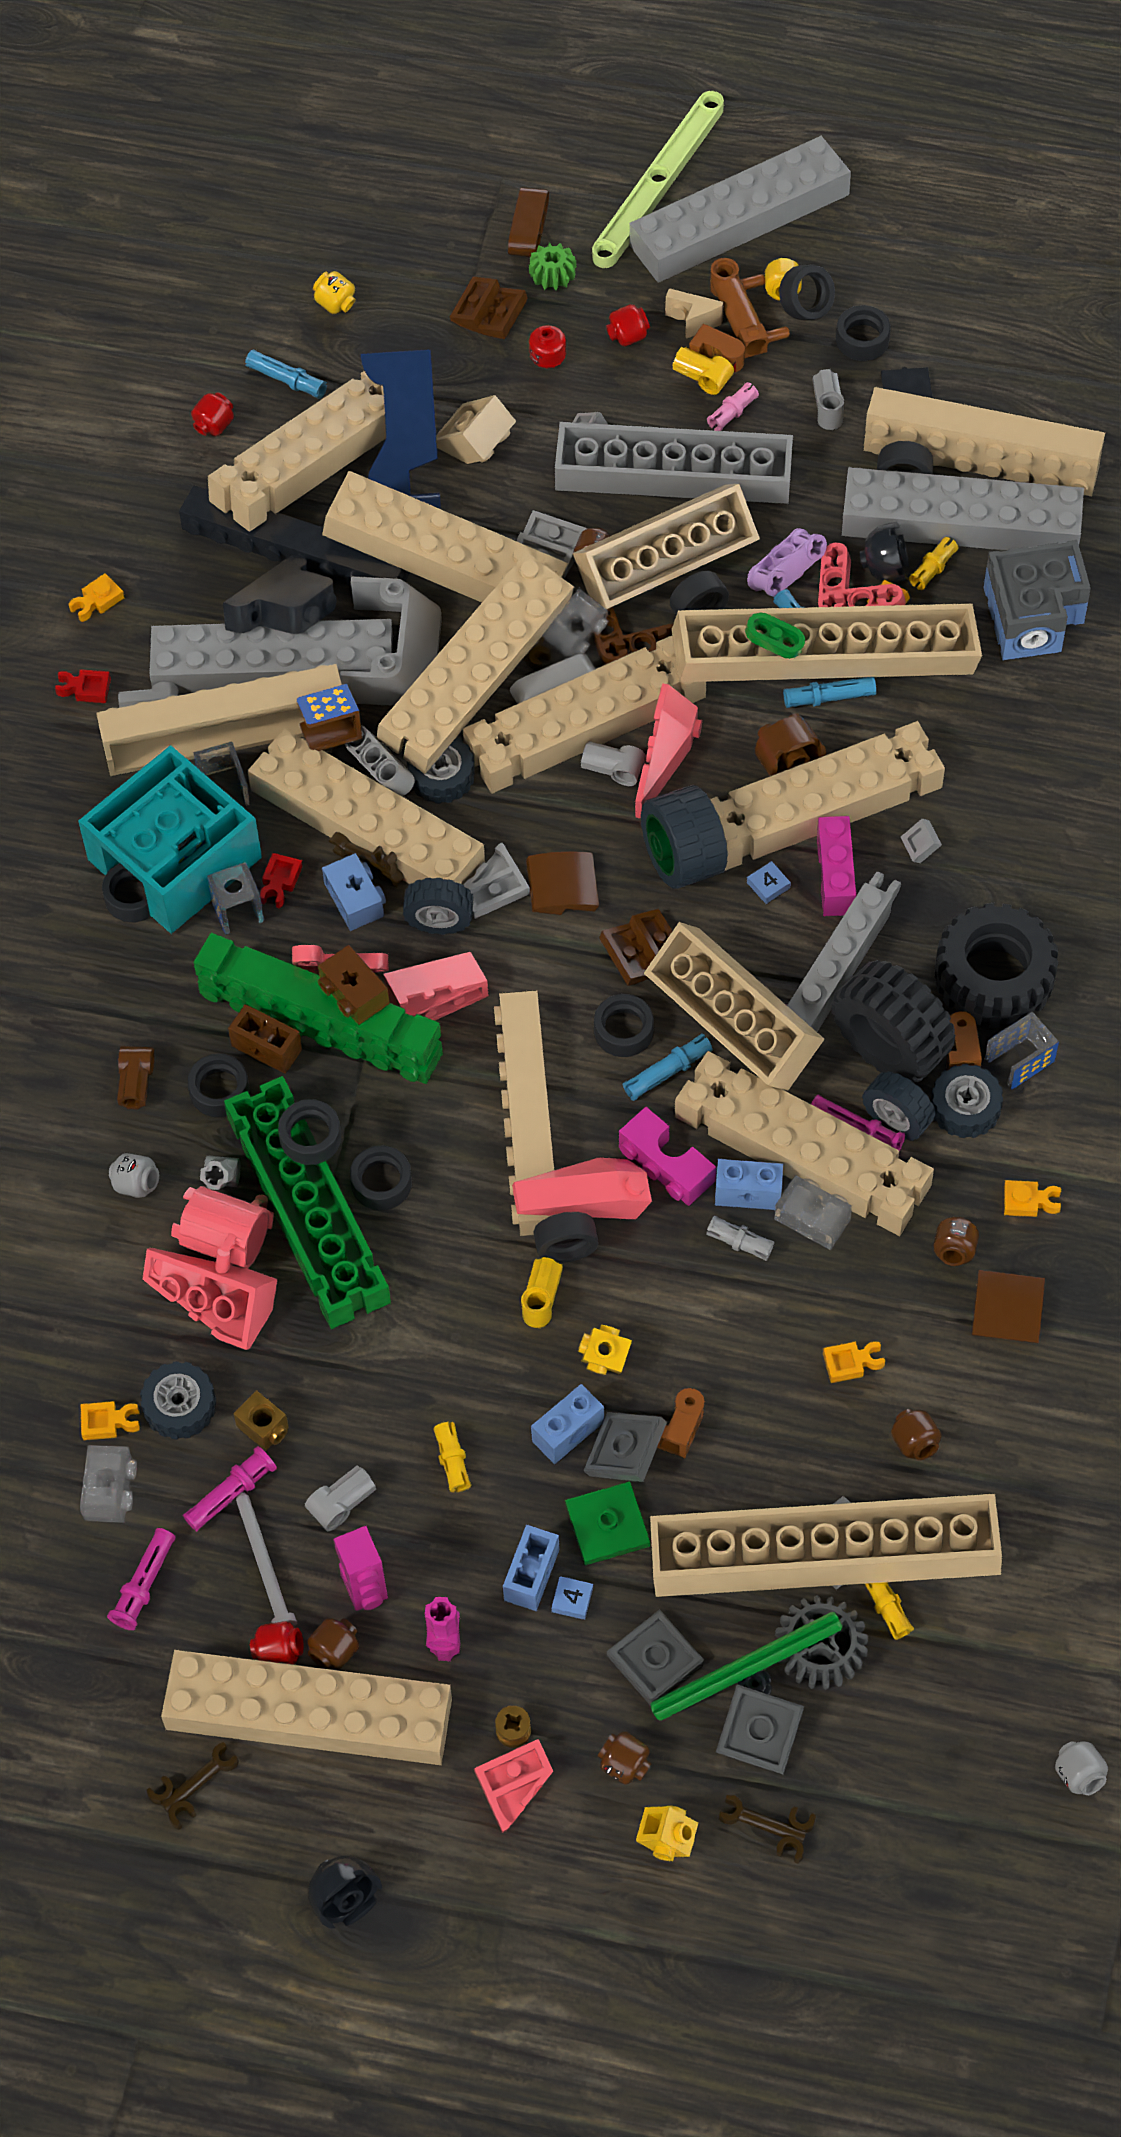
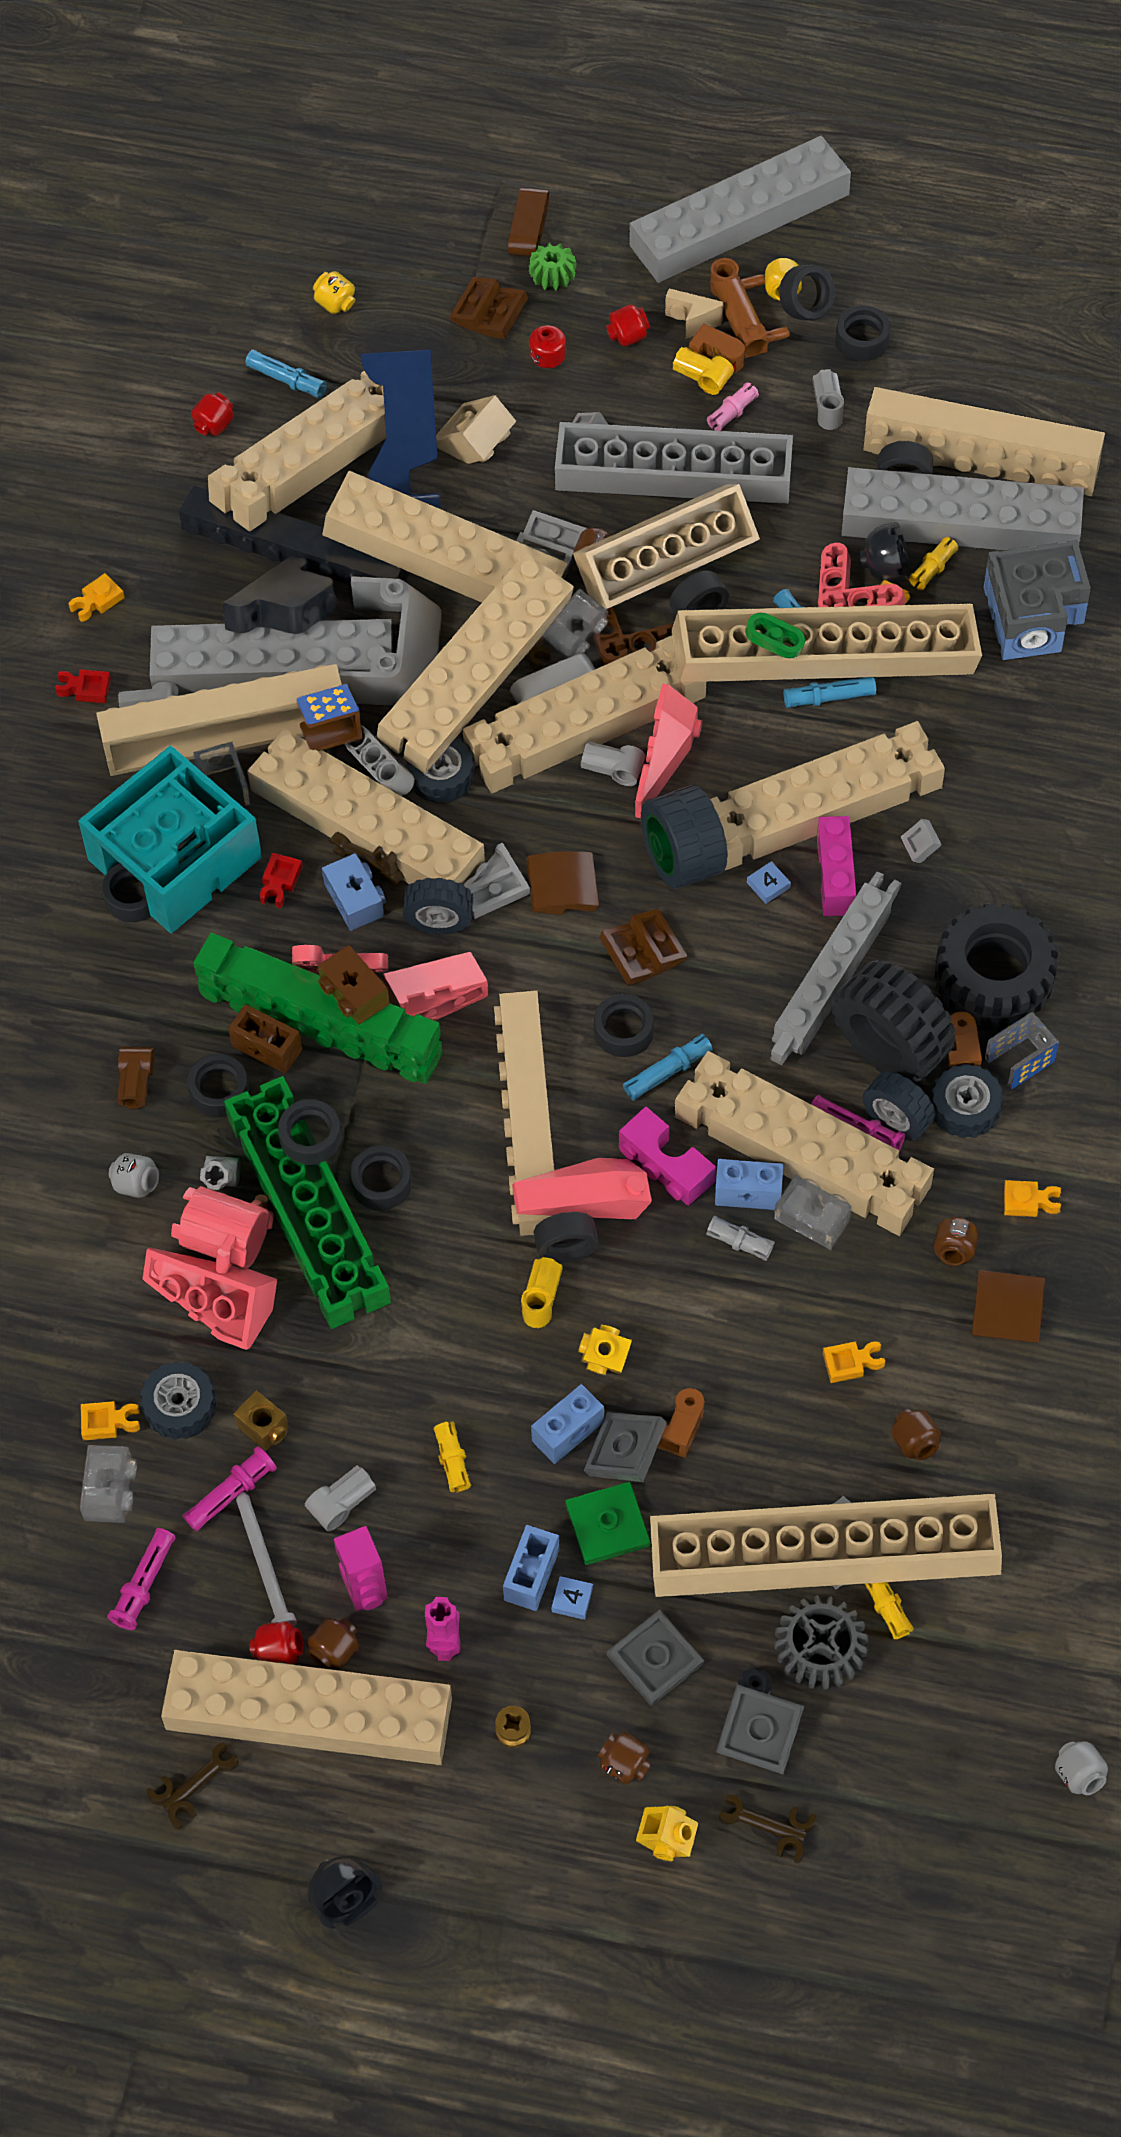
(222, 899): clear piece -> none
(513, 1781): coral wing -> none
(668, 164): yellowish green beam -> none
(734, 1006): tan brick -> none
(746, 1665): green axle -> none
(787, 562): lavender piece -> none
(787, 744): reddish brown brick -> none
(910, 381): black piece -> none

